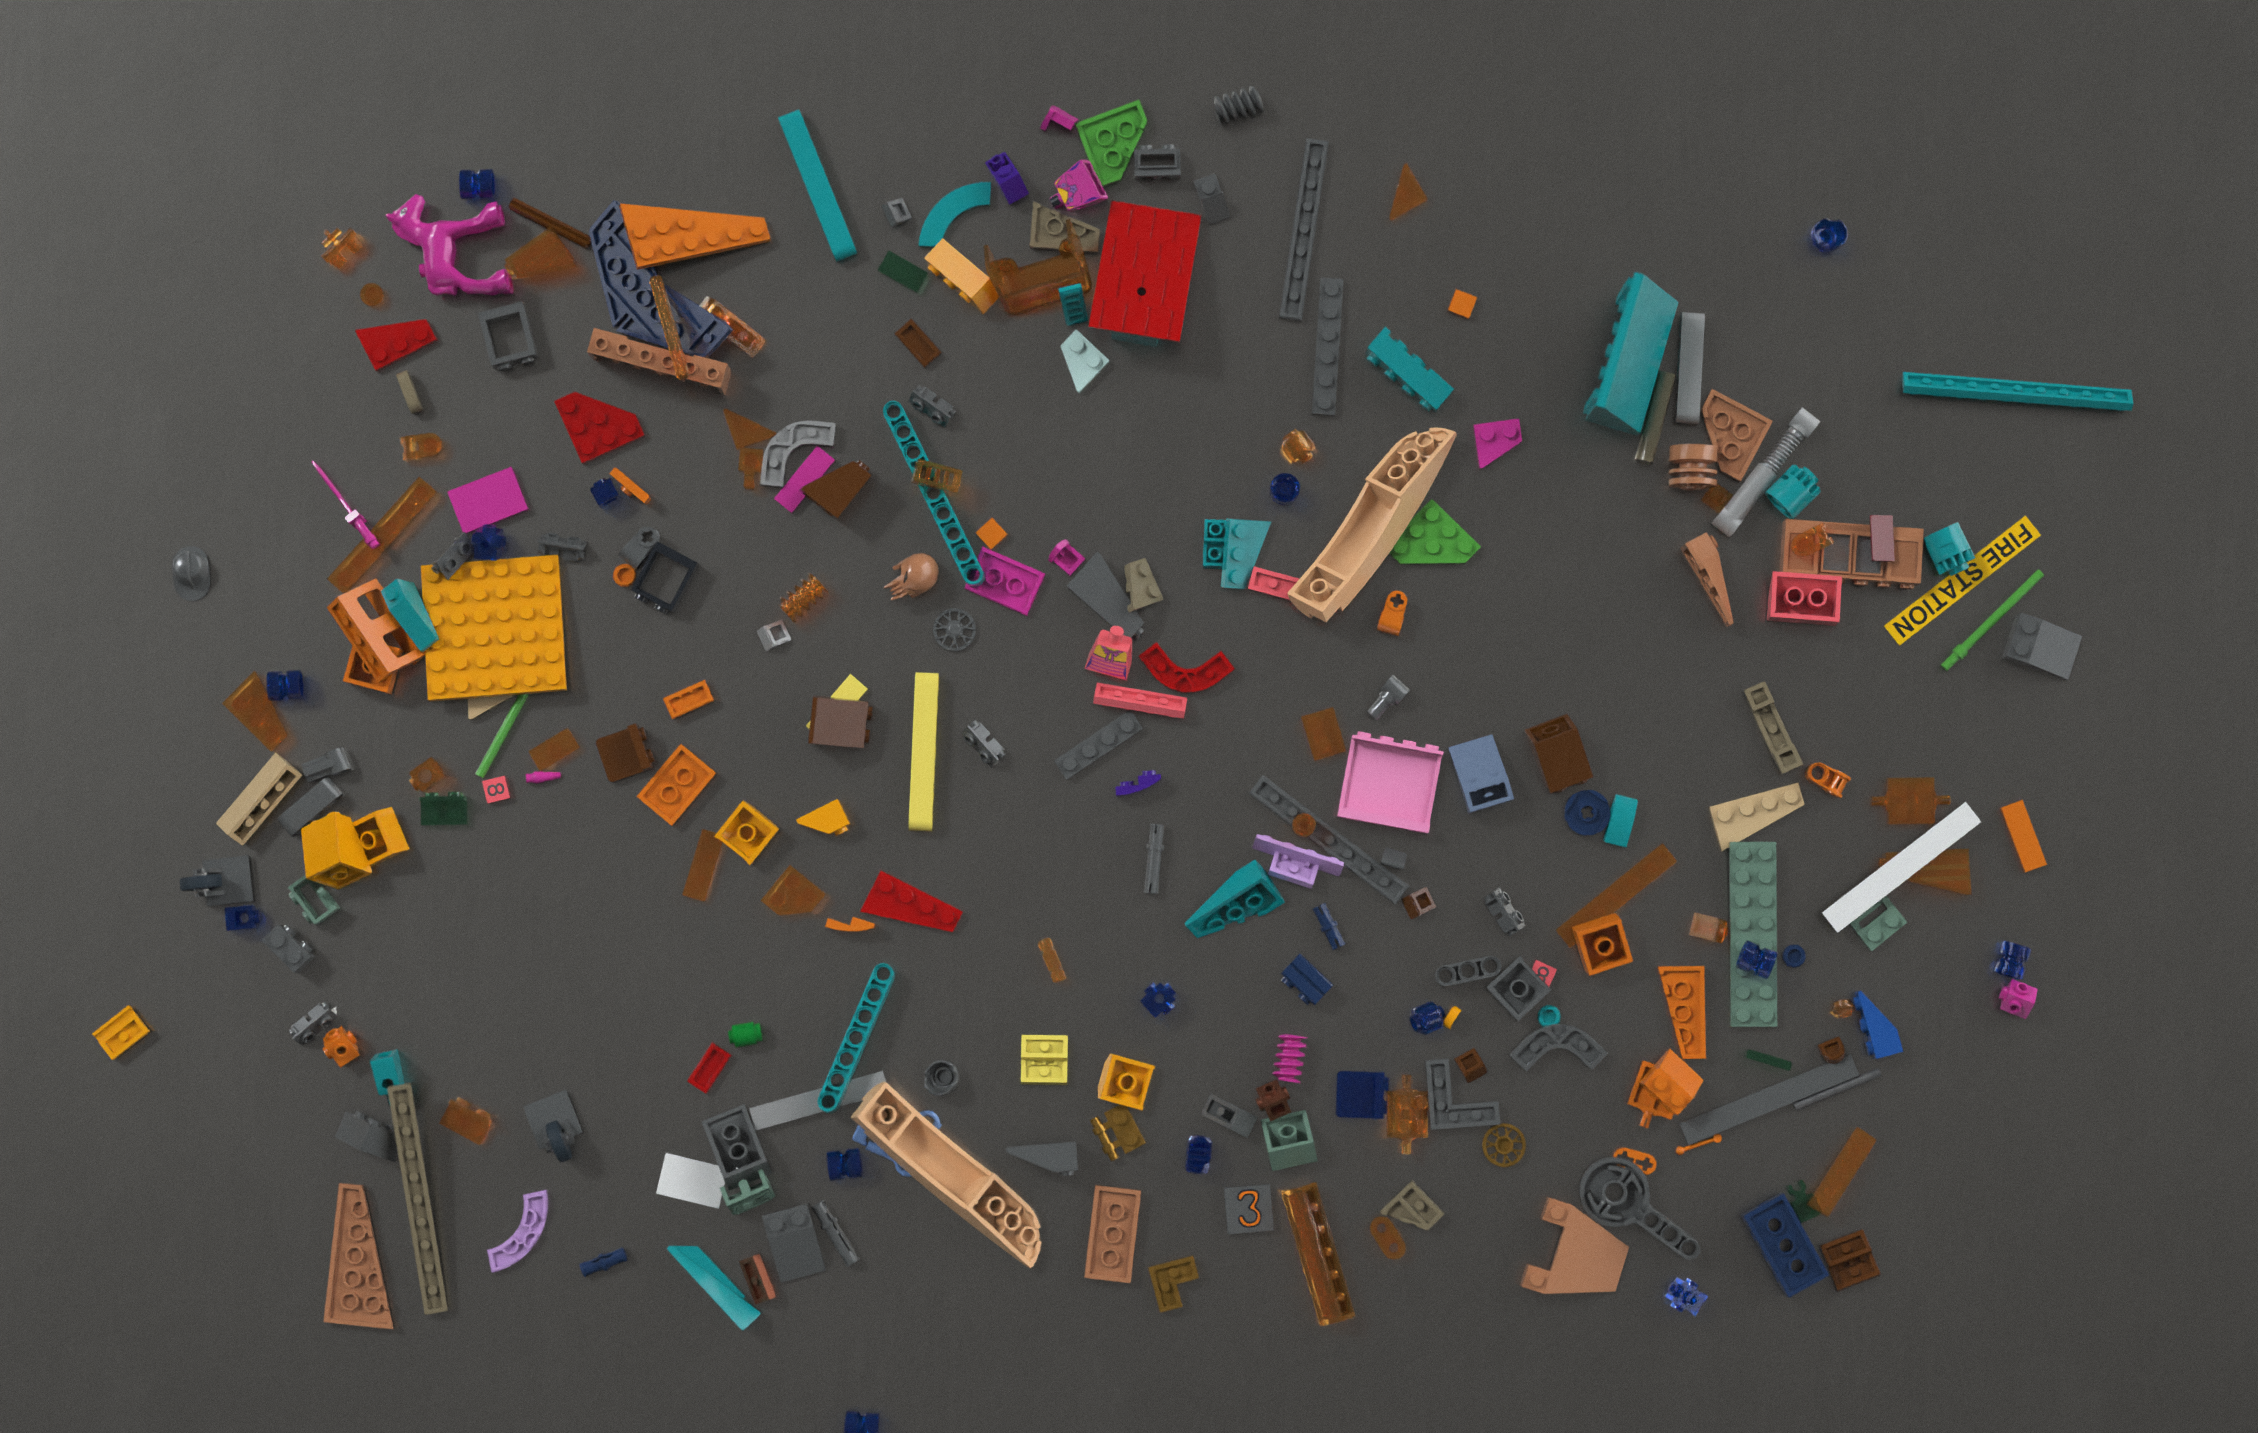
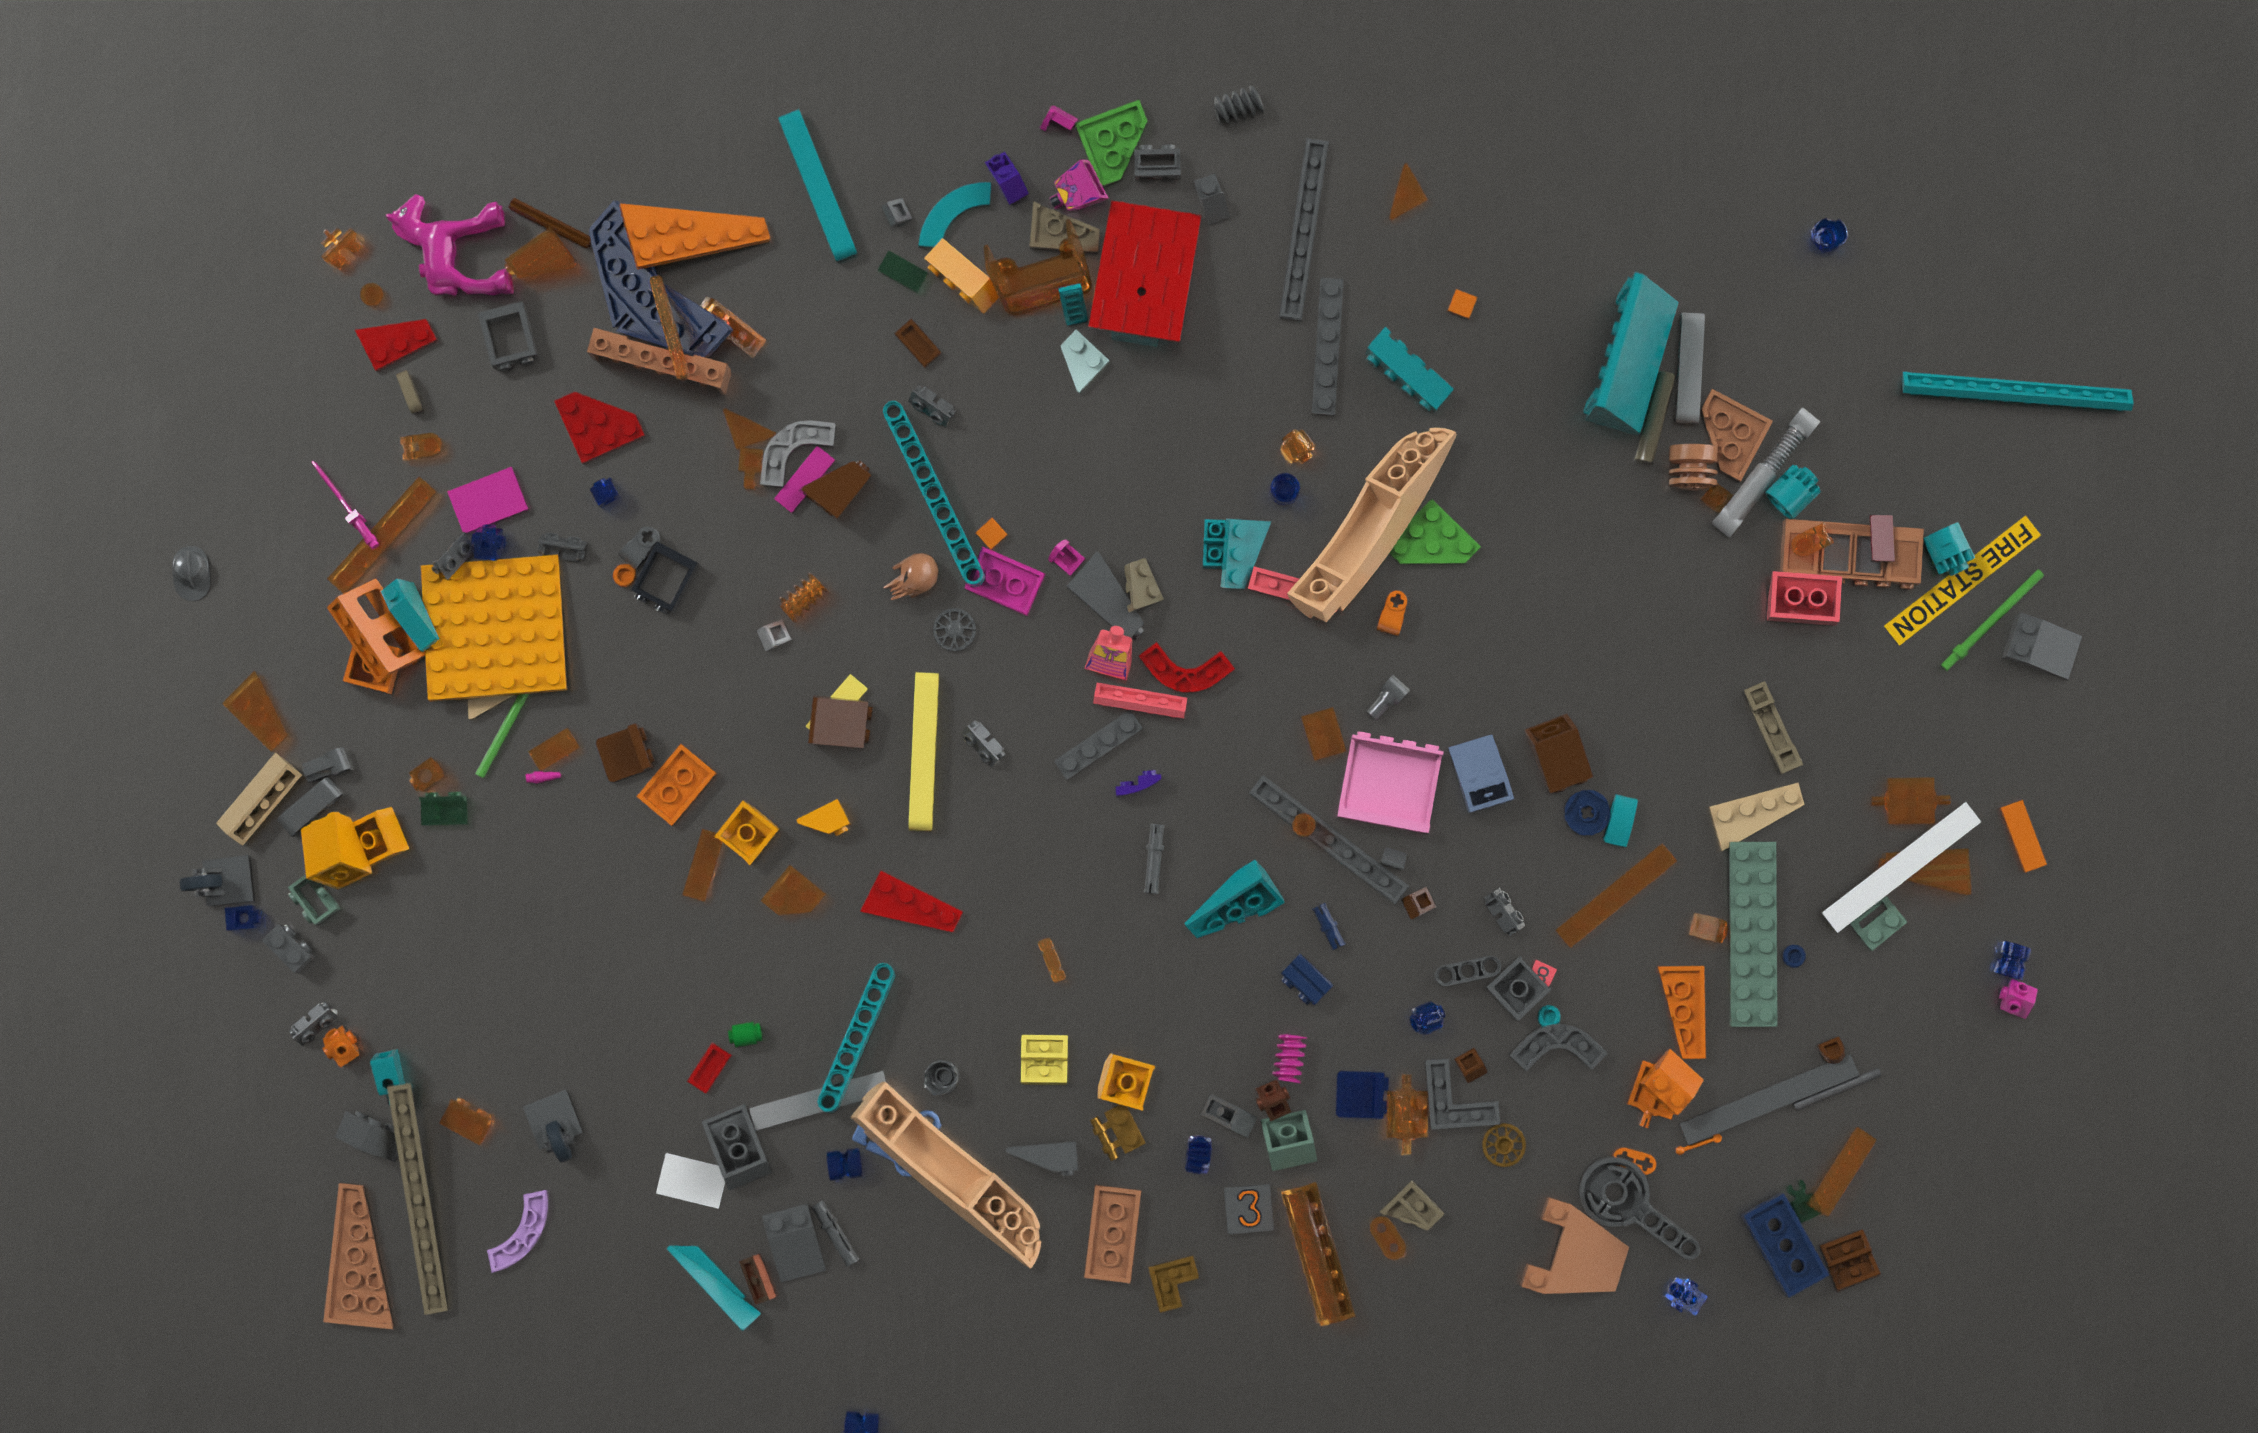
(121, 1032): light orange plate -> none
(285, 685): clear blue wheel -> none
(481, 183): clear blue wheel -> none
(496, 789): coral tile -> none
(603, 1262): dark blue pin -> none
(629, 486): orange plate -> none
(688, 699): orange plate -> none
(749, 1196): sand green window -> none
(855, 926): orange slope -> none
(938, 468): clear orange slope -> none
(1157, 1008): clear blue brick -> none
(1294, 862): lavender bracket -> none
(1452, 1017): light orange tile -> none
(1496, 439): dark pink wing -> none
(1602, 944): orange brick -> none
(1706, 564): nougat wedge -> none
(1755, 959): clear blue wheel -> none
(1767, 1059): clear green tile -> none
(1831, 781): orange piece -> none
(1843, 1008): clear orange plate -> none
(1880, 1032): blue slope -> none

